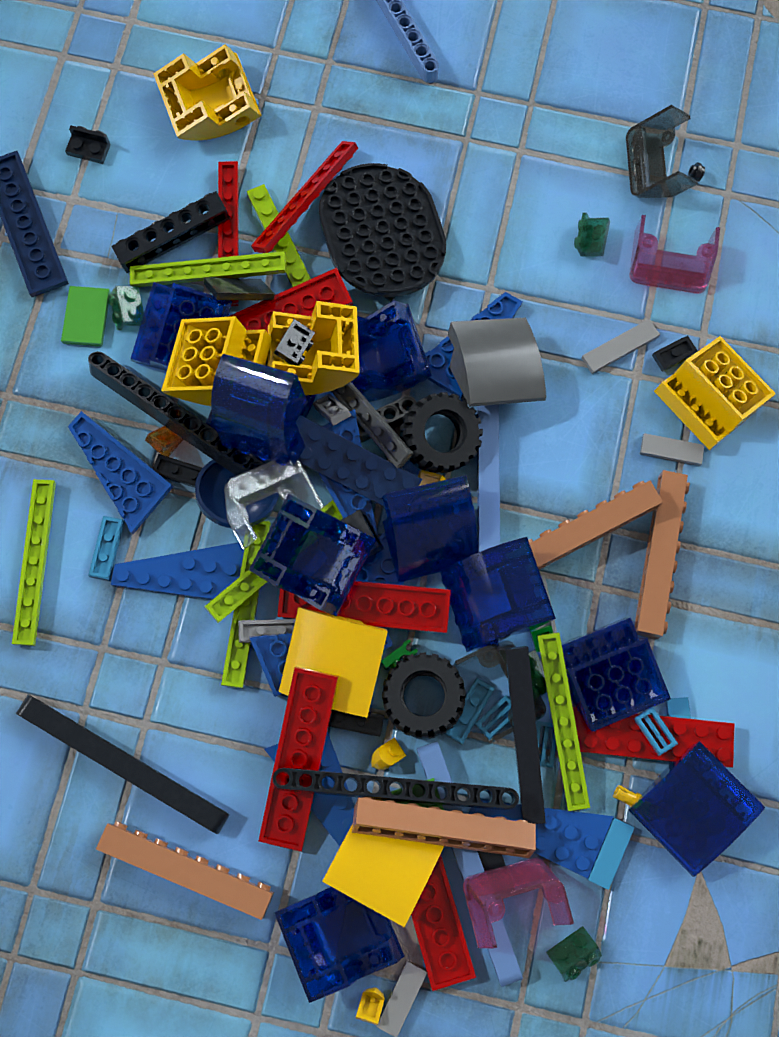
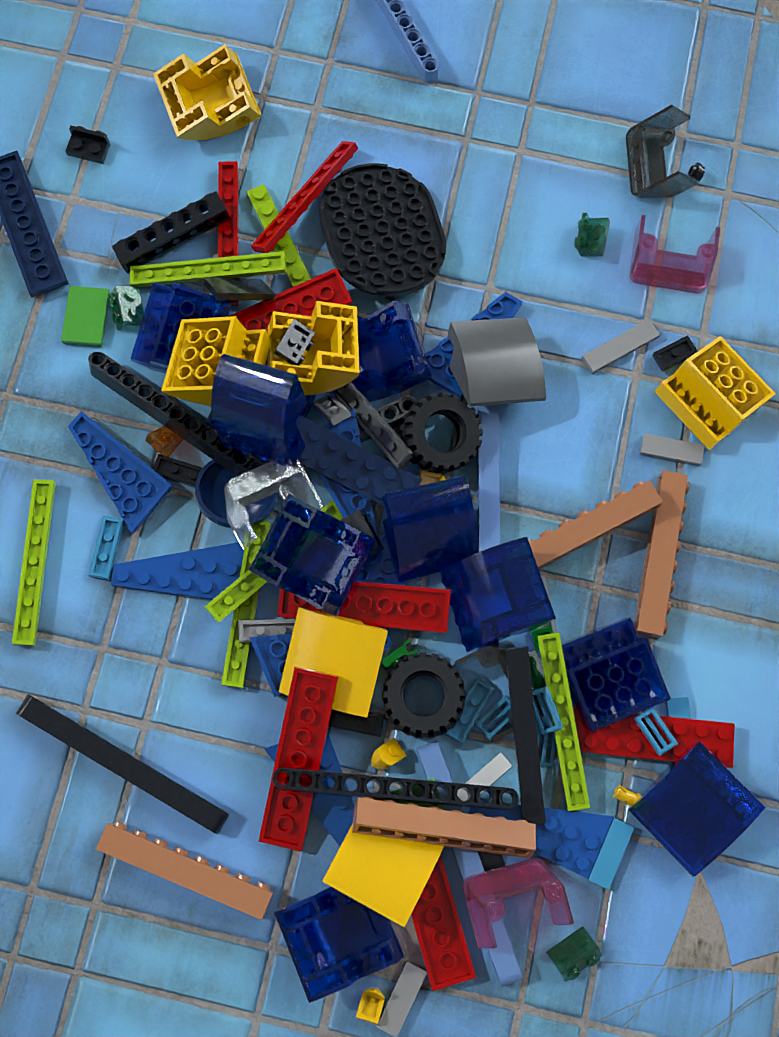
(487, 774): none -> white sticker
(538, 692): none -> dark azure tile

